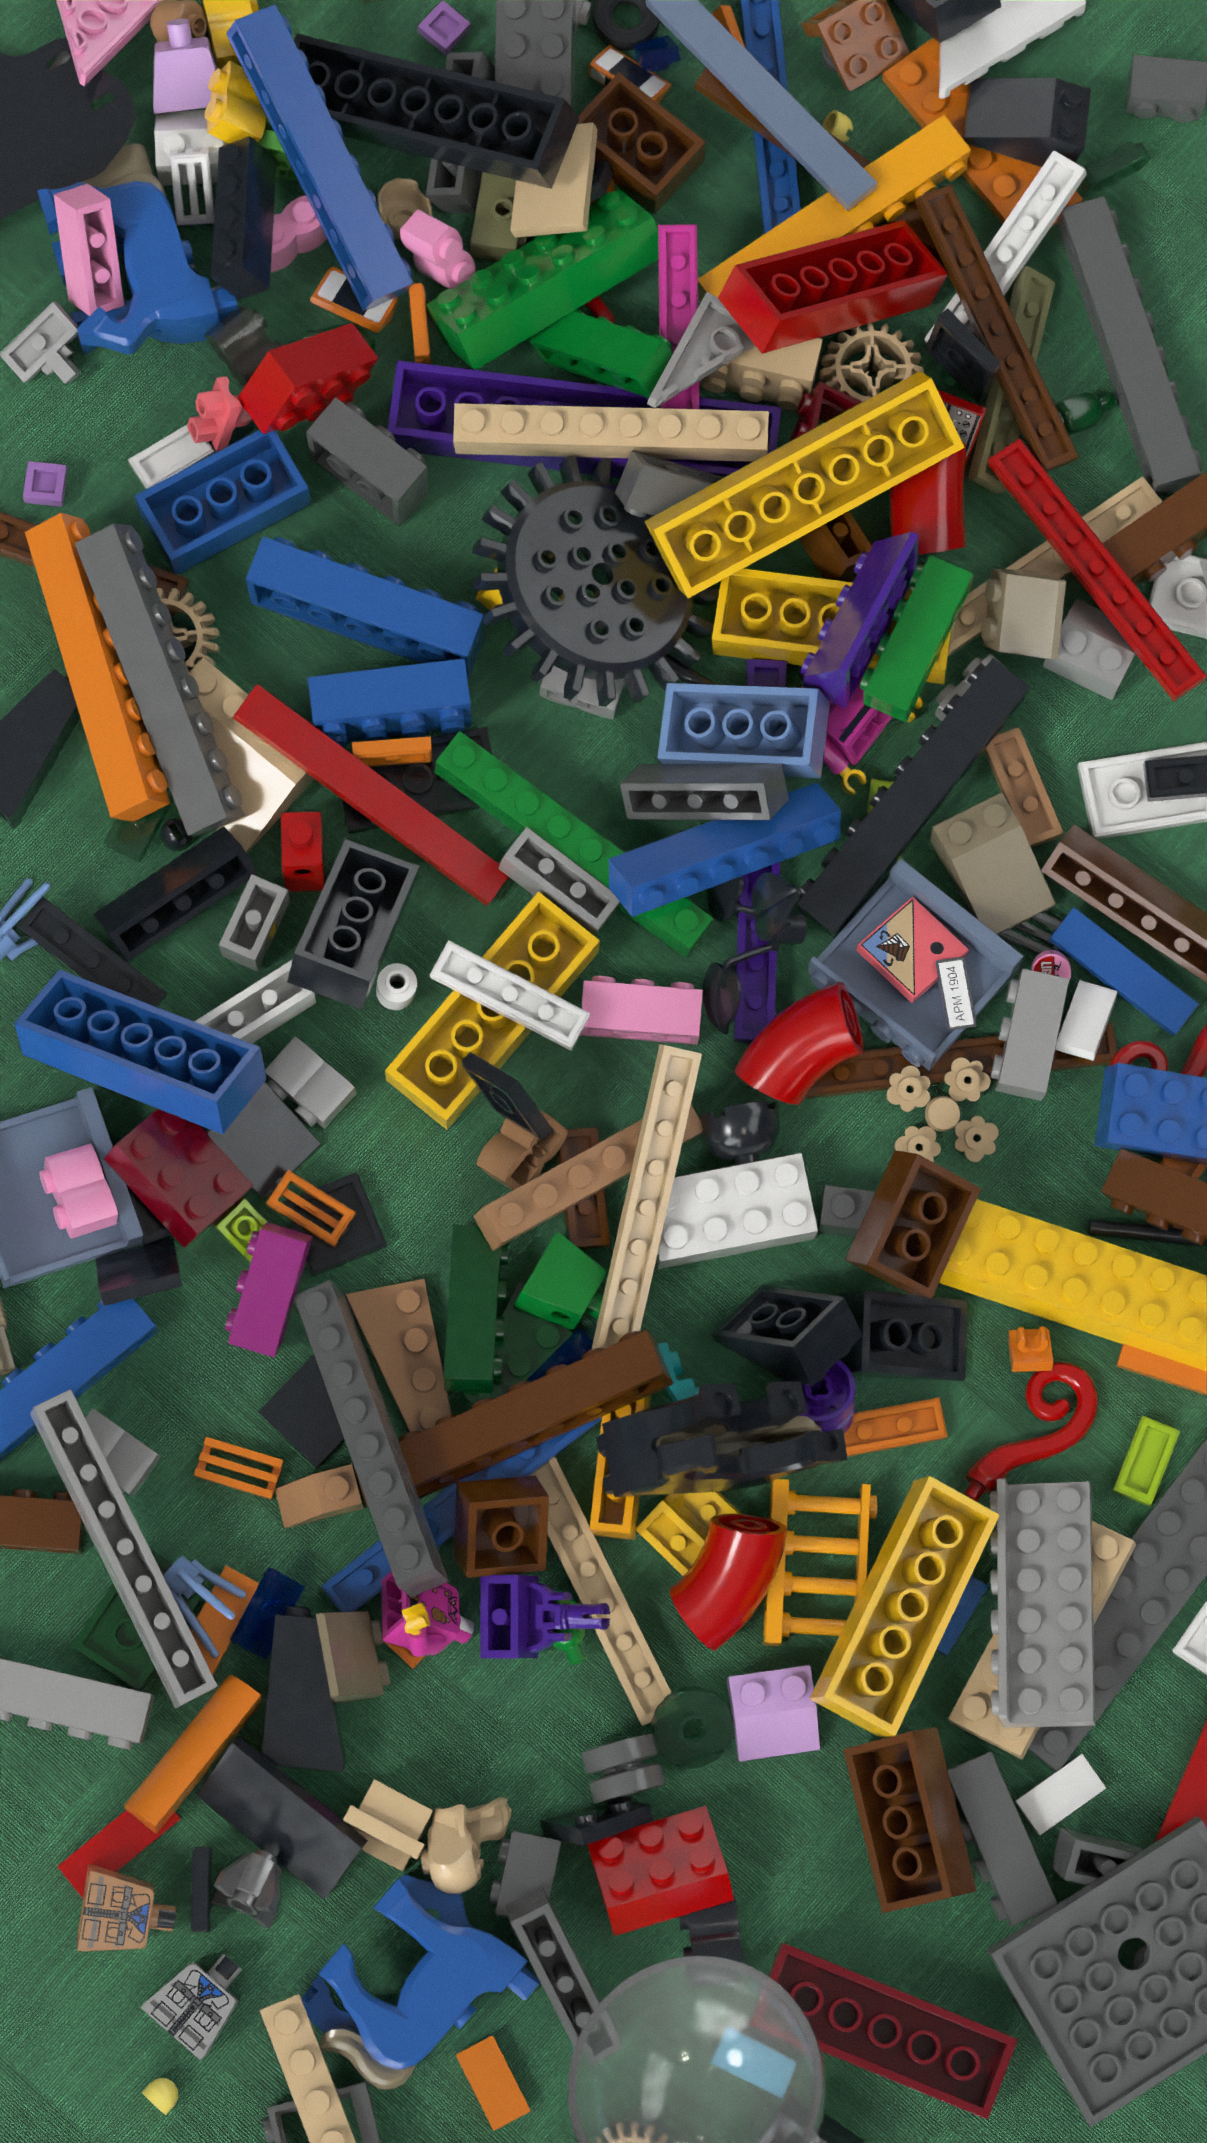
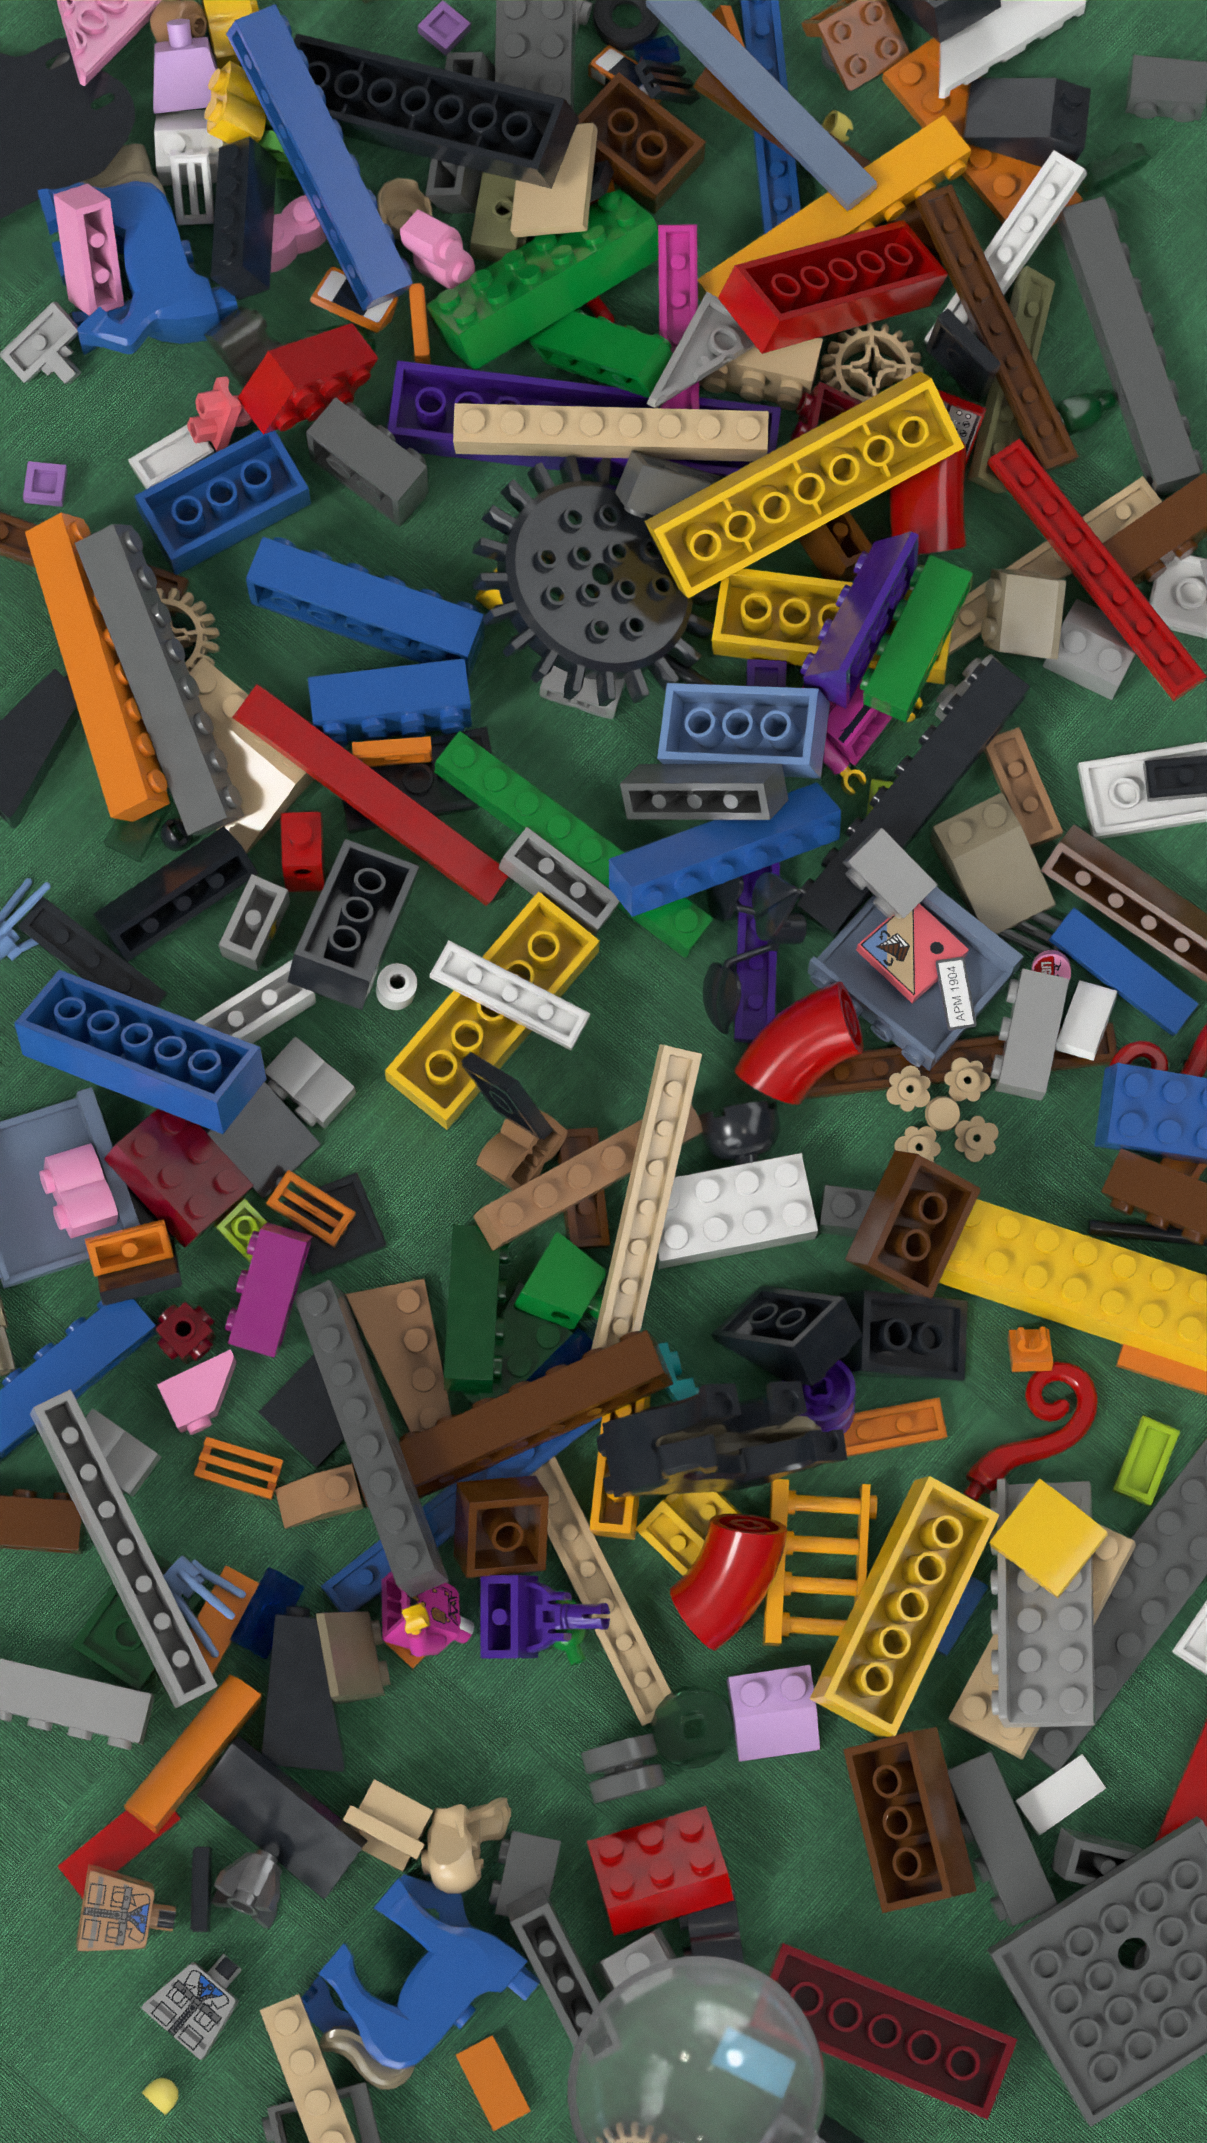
(129, 1247): none -> orange slope
(189, 1347): none -> dark red brick
(198, 1392): none -> bright pink slope
(597, 1823): black wing -> none
(633, 1958): none -> light grey torso
(642, 1010): bright pink brick -> none
(665, 76): none -> black tile
(888, 874): none -> light grey brick
(1048, 1538): none -> yellow slope

